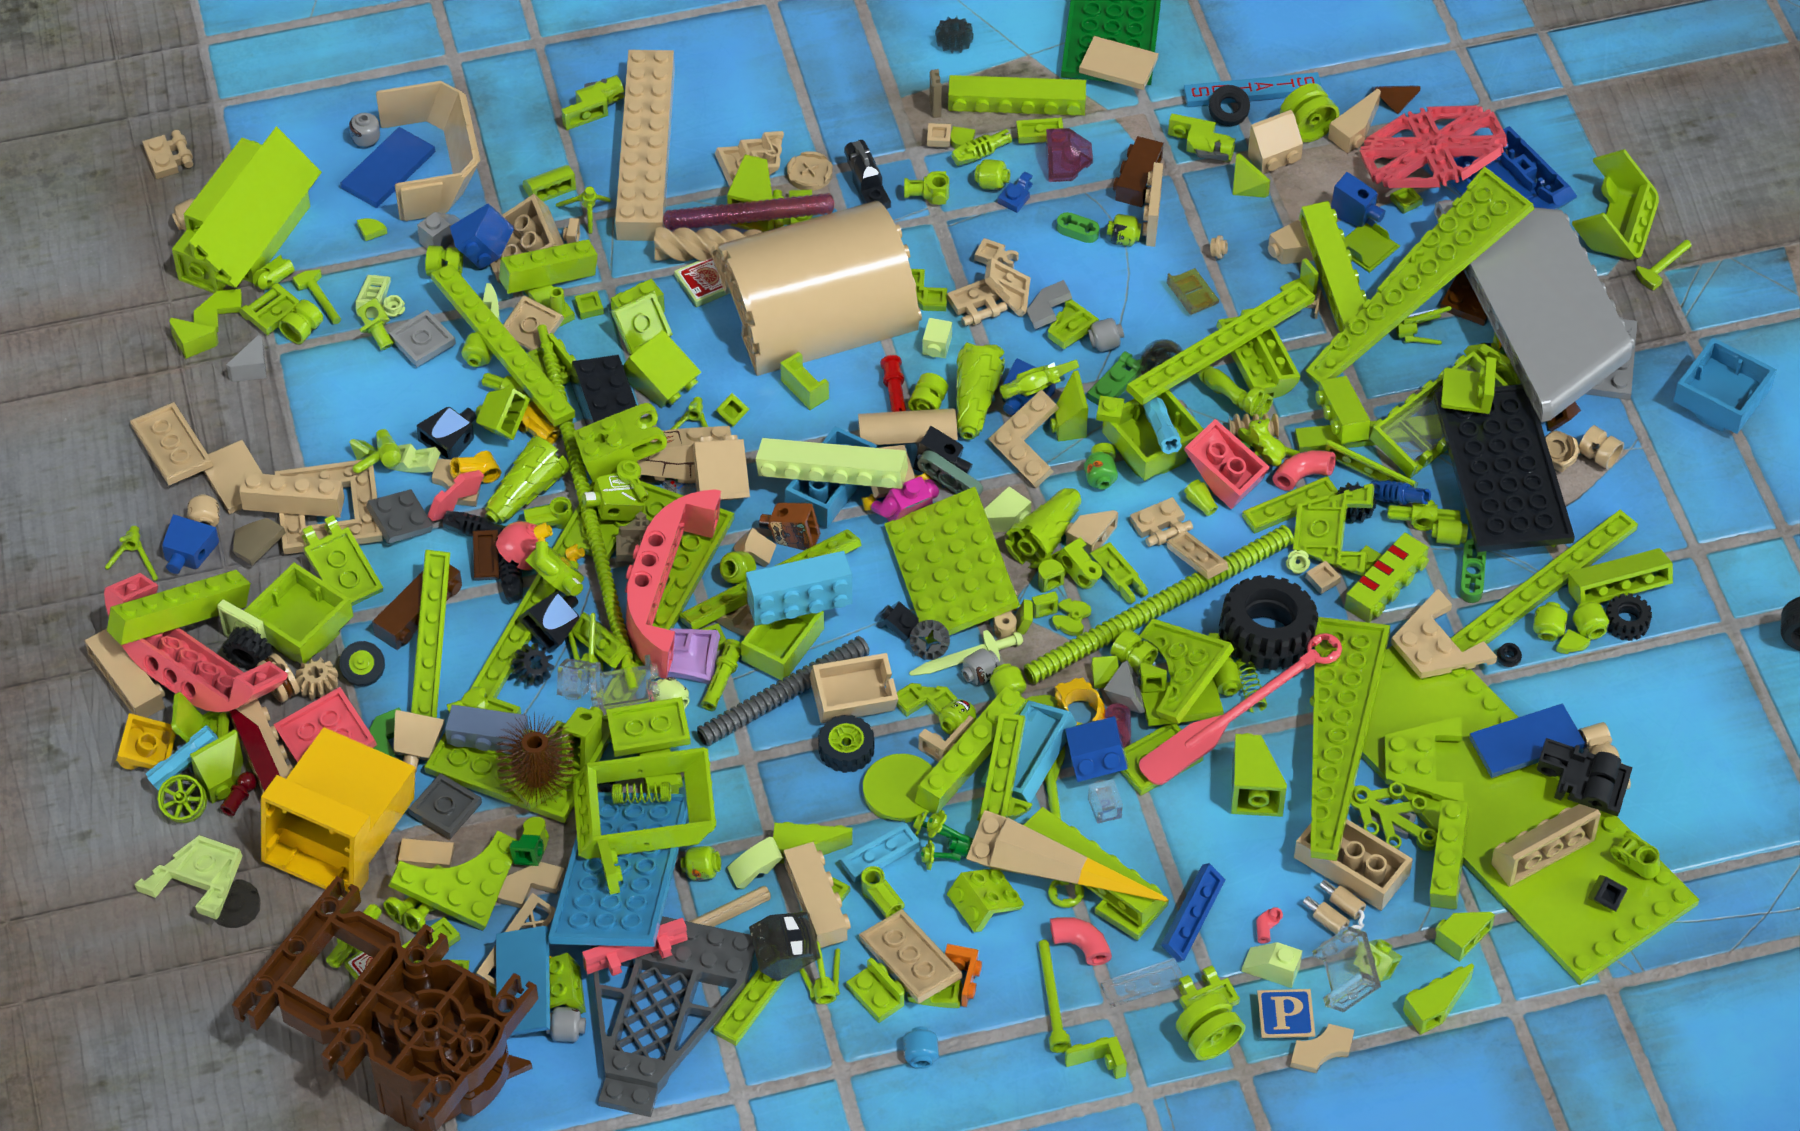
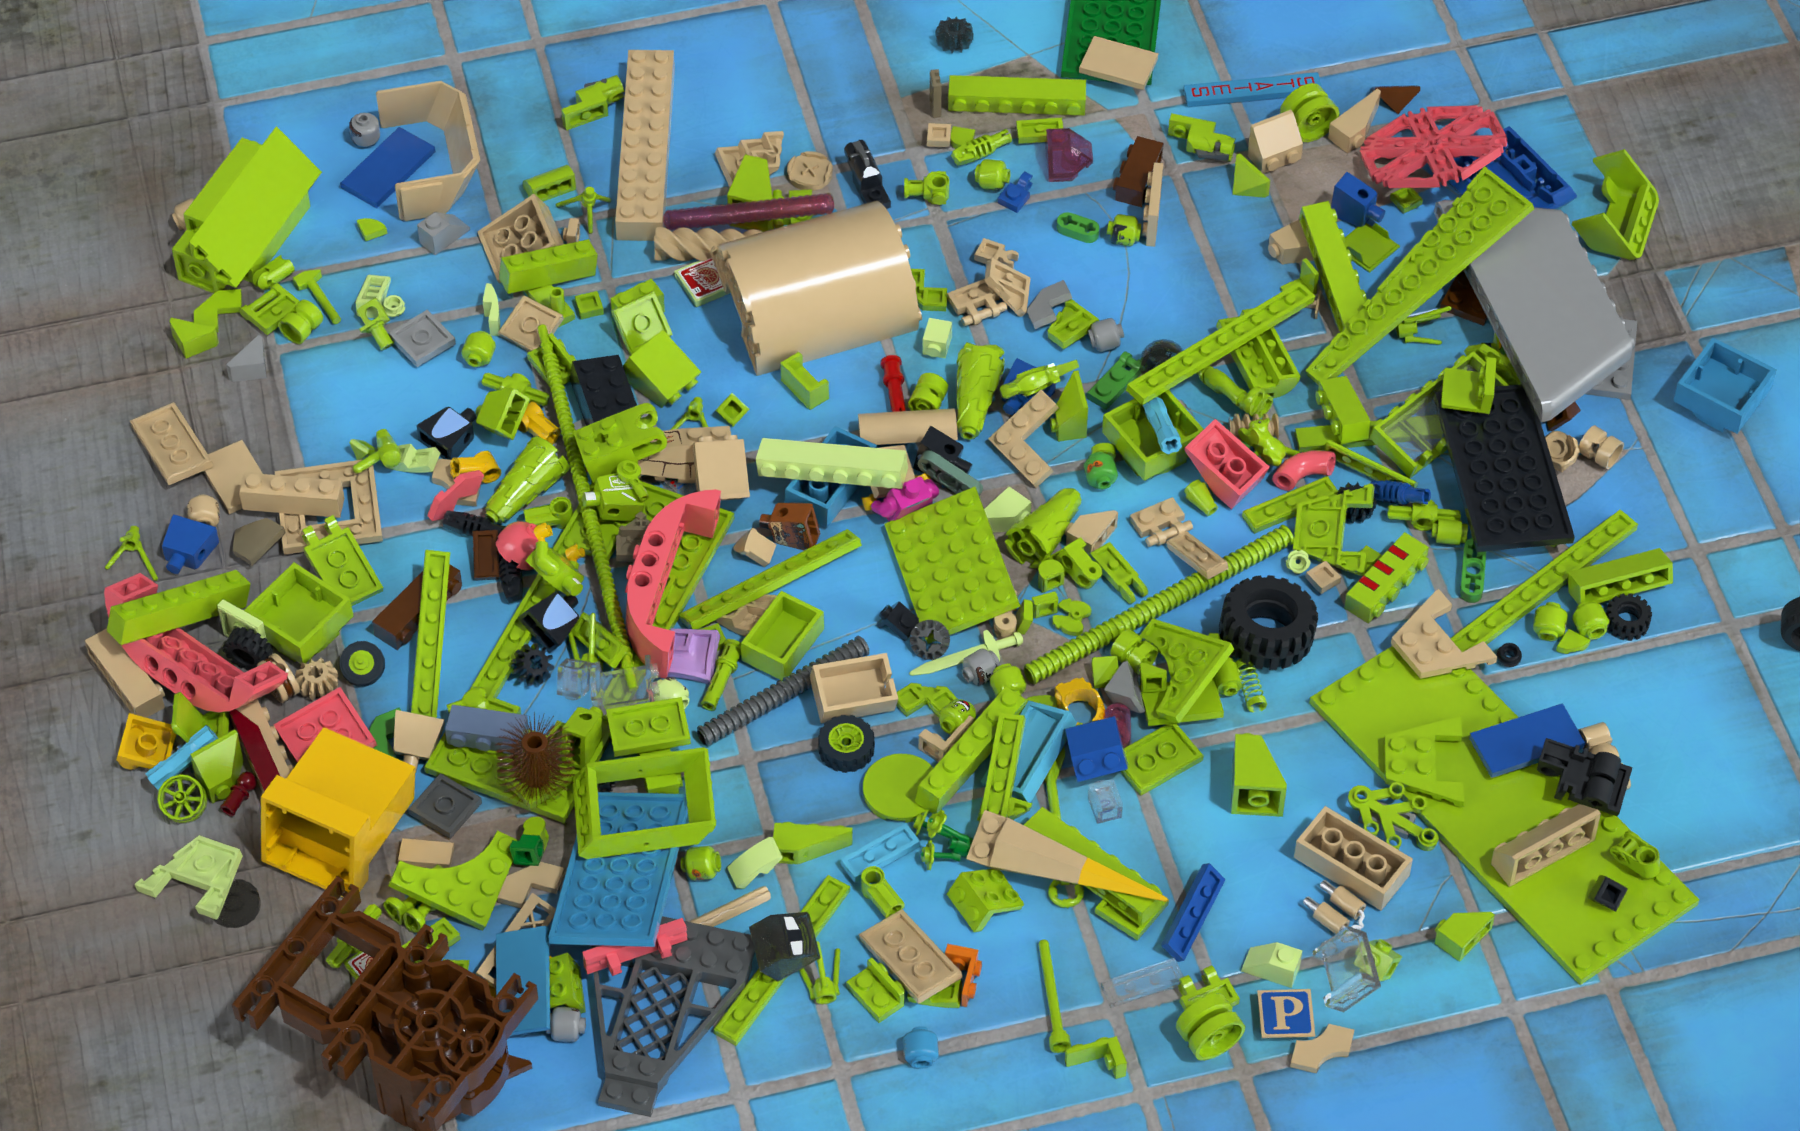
(161, 157): tan plate -> none
(399, 516): dark grey plate -> none
(437, 256): lime wheel -> none
(482, 235): blue slope -> none
(503, 345): lime plate -> none
(608, 859): lime plate -> none
(665, 793): lime piece -> none
(735, 565): lime head -> none
(799, 588): medium azure brick -> none
(815, 893): tan brick -> none
(1084, 936): coral cylinder -> none
(1110, 409): lime plate -> none
(1189, 282): clear yellow piece -> none
(1202, 736): coral piece -> none
(1218, 247): tan plate -> none
(1223, 117): black tyre -> none
(1266, 922): coral arm -> none
(1340, 723): lime wing -> none
(1433, 1003): lime slope -> none
(1449, 854): lime brick -> none
(1650, 276): lime piece -> none

